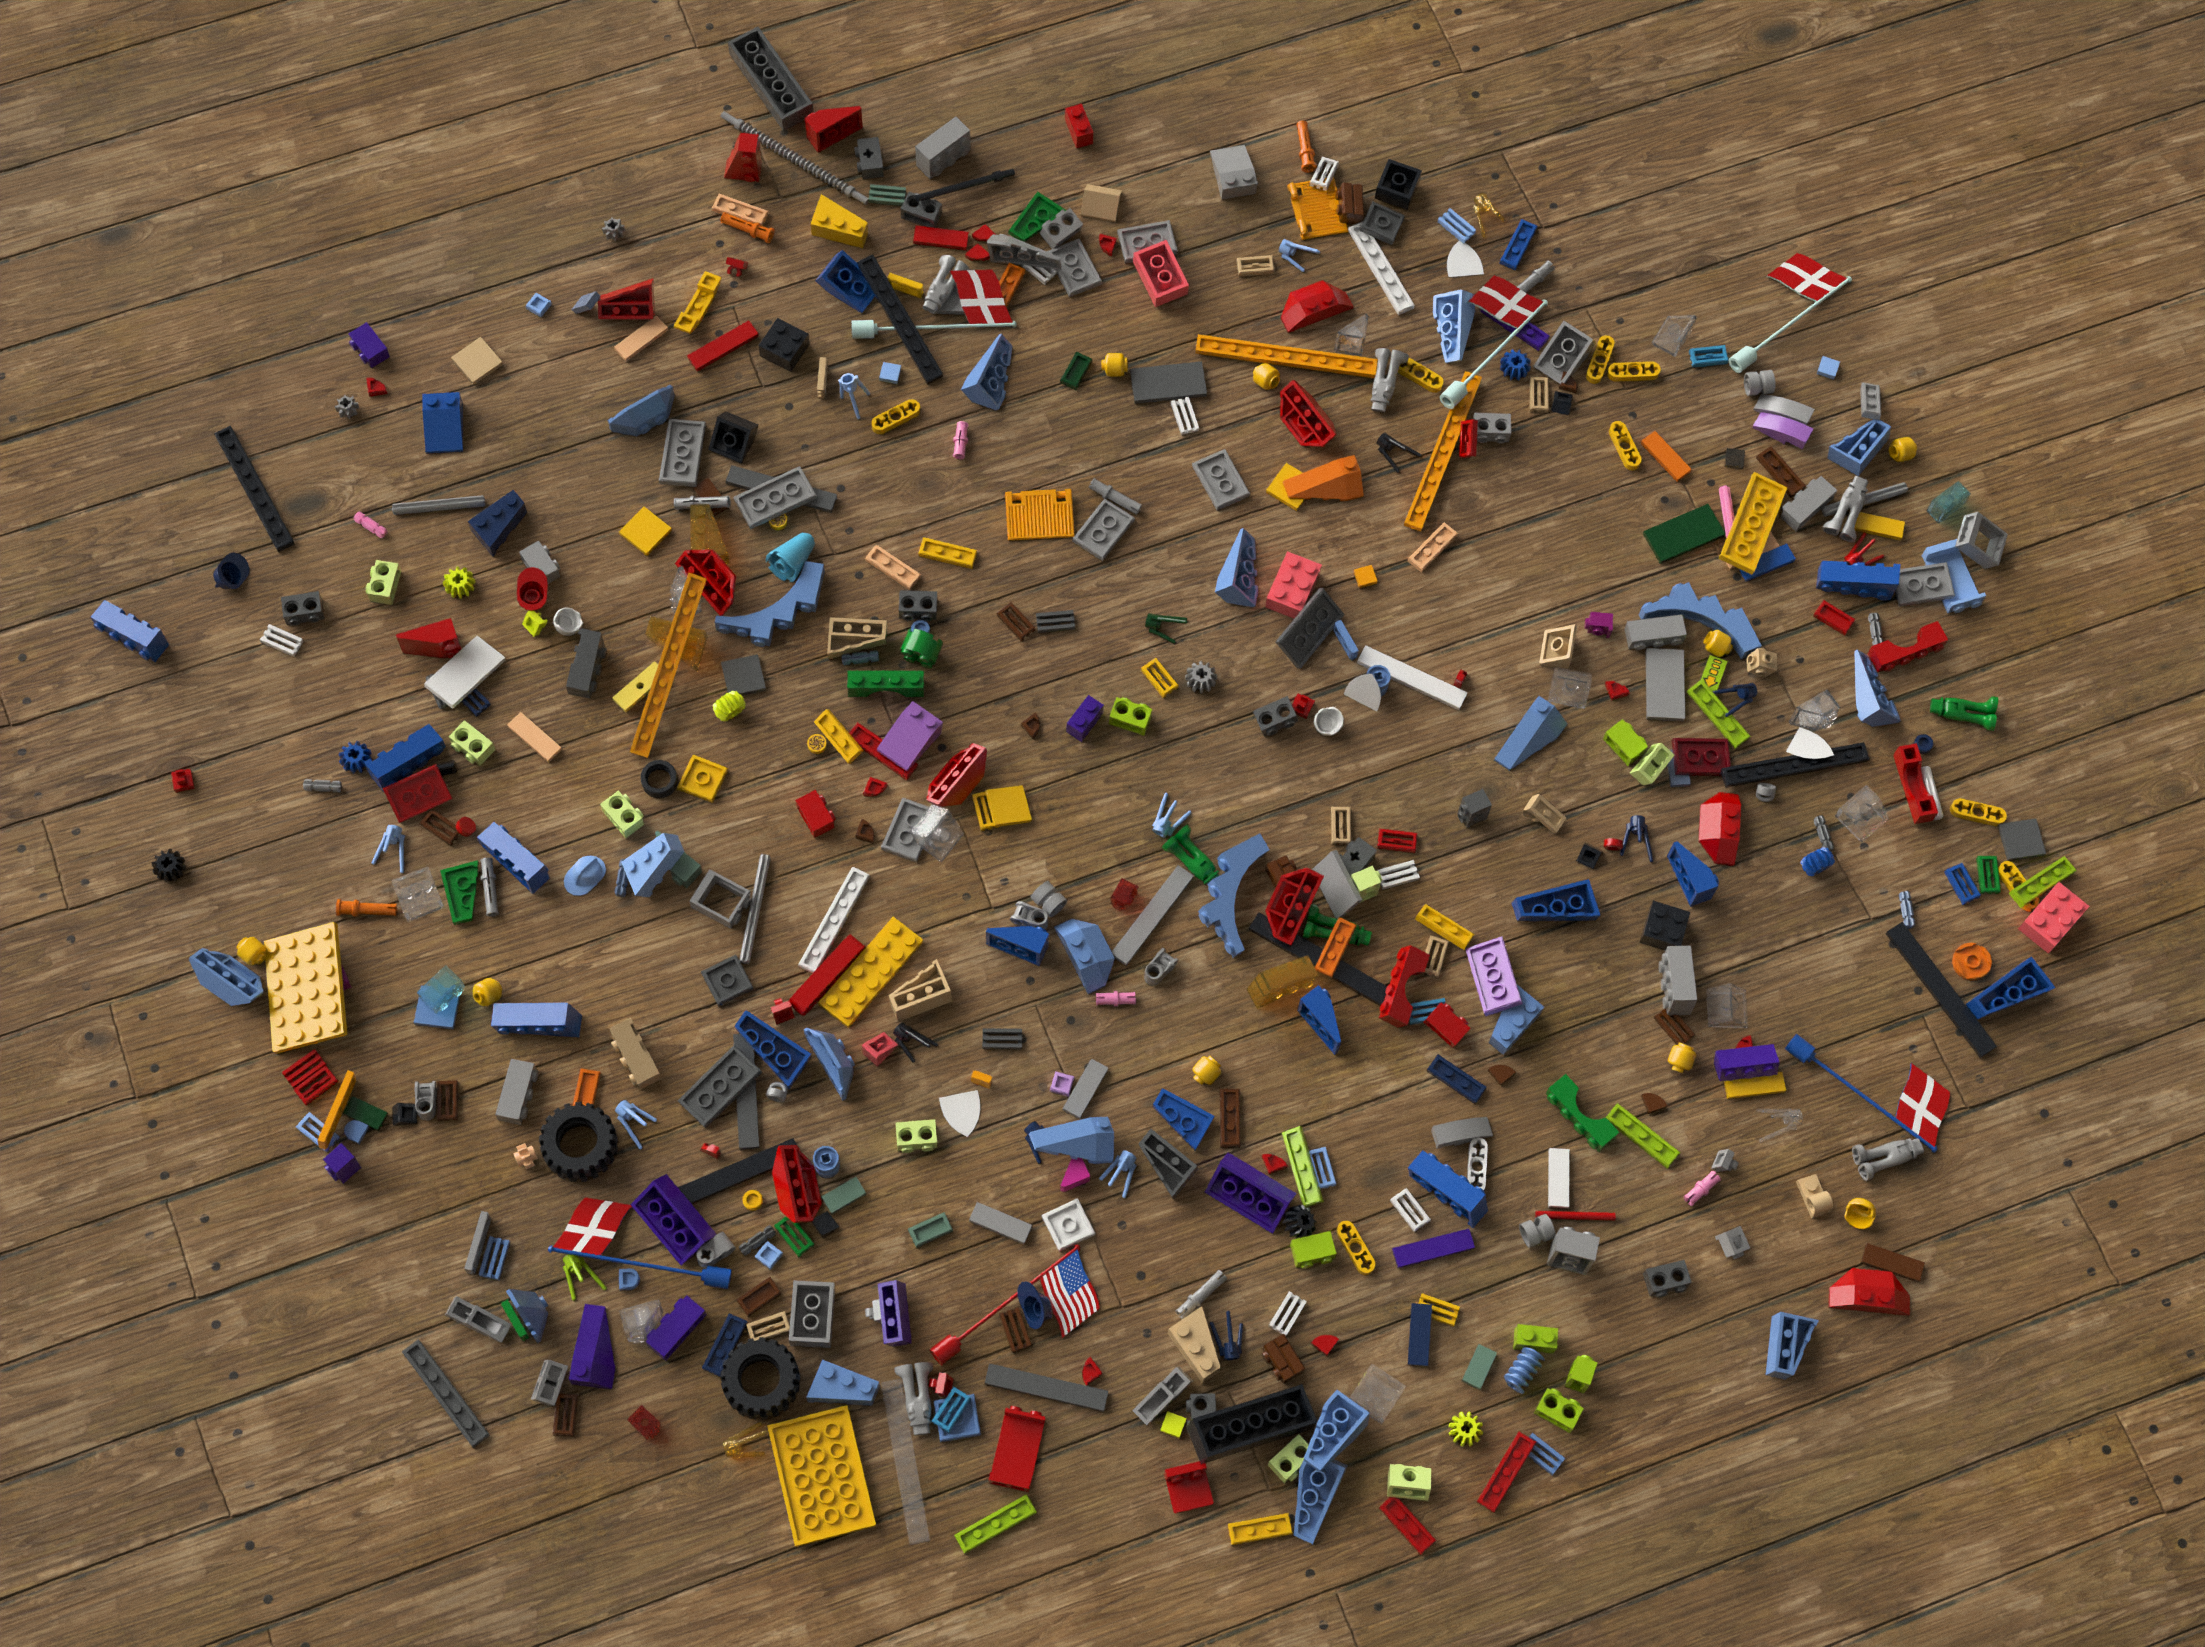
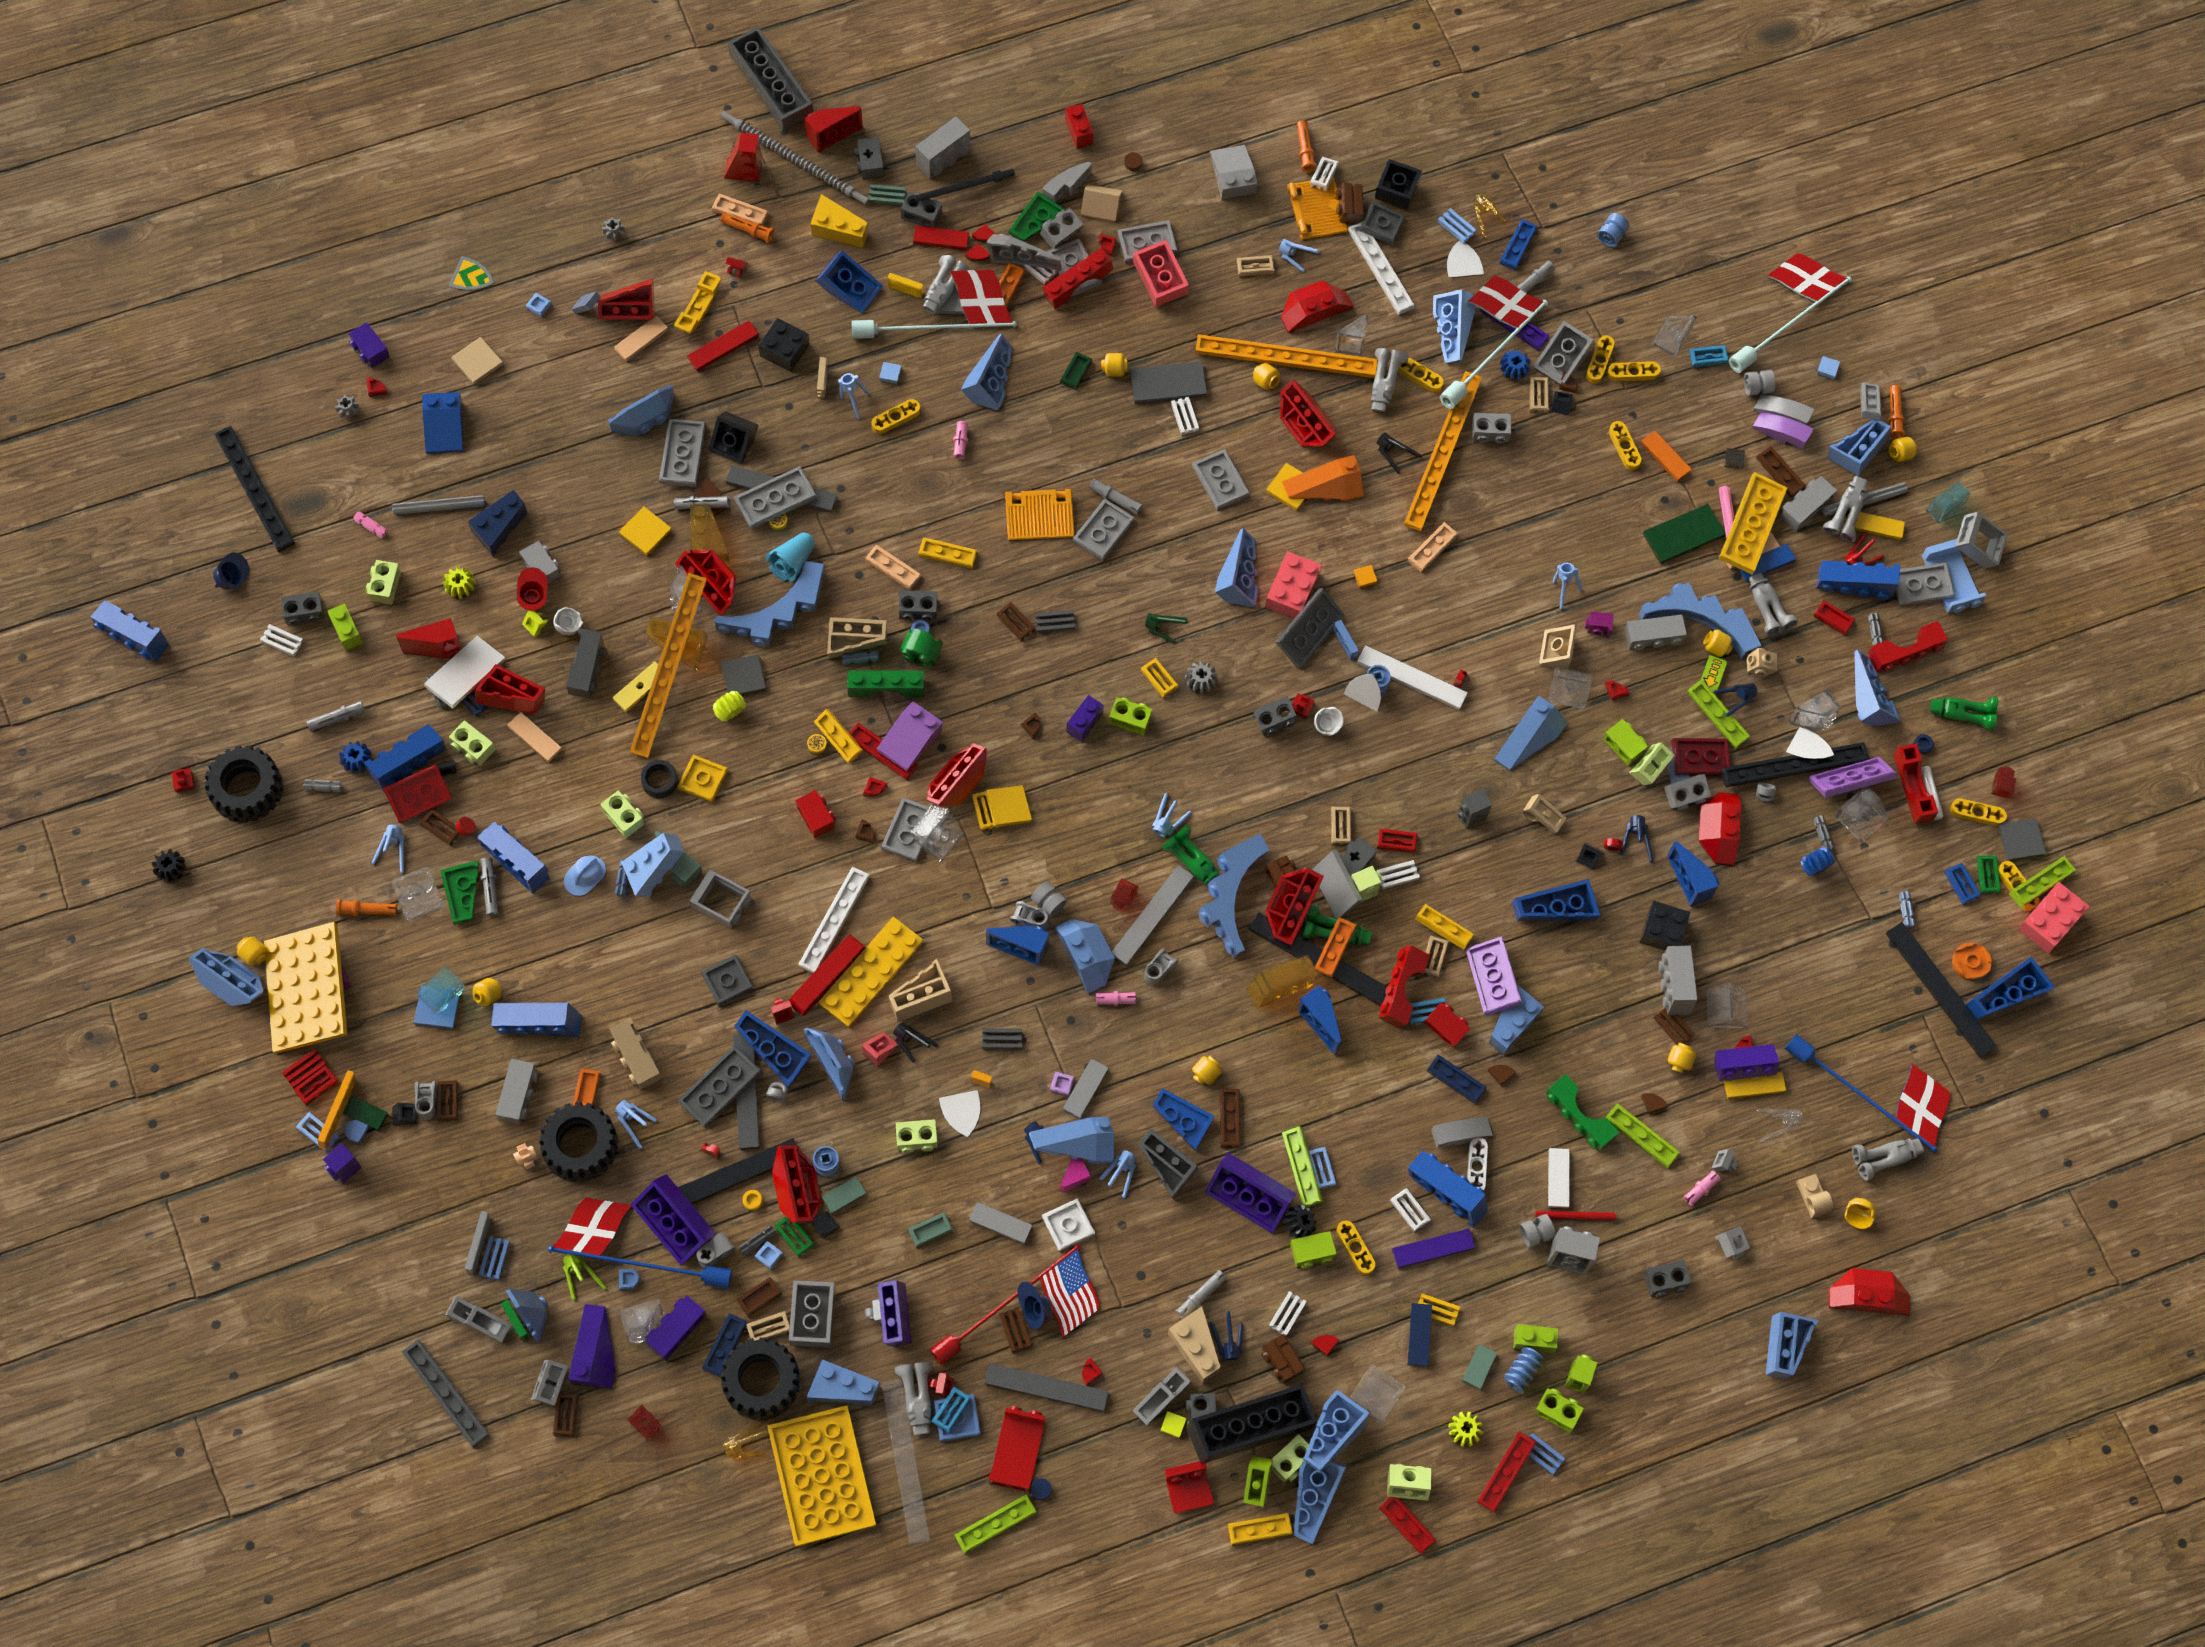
(234, 763): none -> black tyre
(345, 627): none -> lime brick
(345, 712): none -> light grey pin
(470, 275): none -> sticker
(509, 691): none -> red wedge
(754, 909): light grey axle -> none
(900, 319): black tile -> none
(1040, 1489): none -> dark blue tile
(1067, 181): none -> light grey slope
(1092, 267): none -> red arch
(1133, 161): none -> reddish brown tile
(1258, 1481): none -> lime brick
(1273, 1163): red tile -> none
(1468, 438): red tile -> none
(1566, 573): none -> light blue plant
(1613, 230): none -> medium blue wheel
(1665, 684): light grey tile -> none
(1686, 787): none -> light grey brick
(1766, 596): none -> light grey piece
(1852, 777): none -> medium lavender tile
(1892, 1262): reddish brown tile -> none
(1896, 419): none -> orange pin
(2004, 782): none -> clear red brick

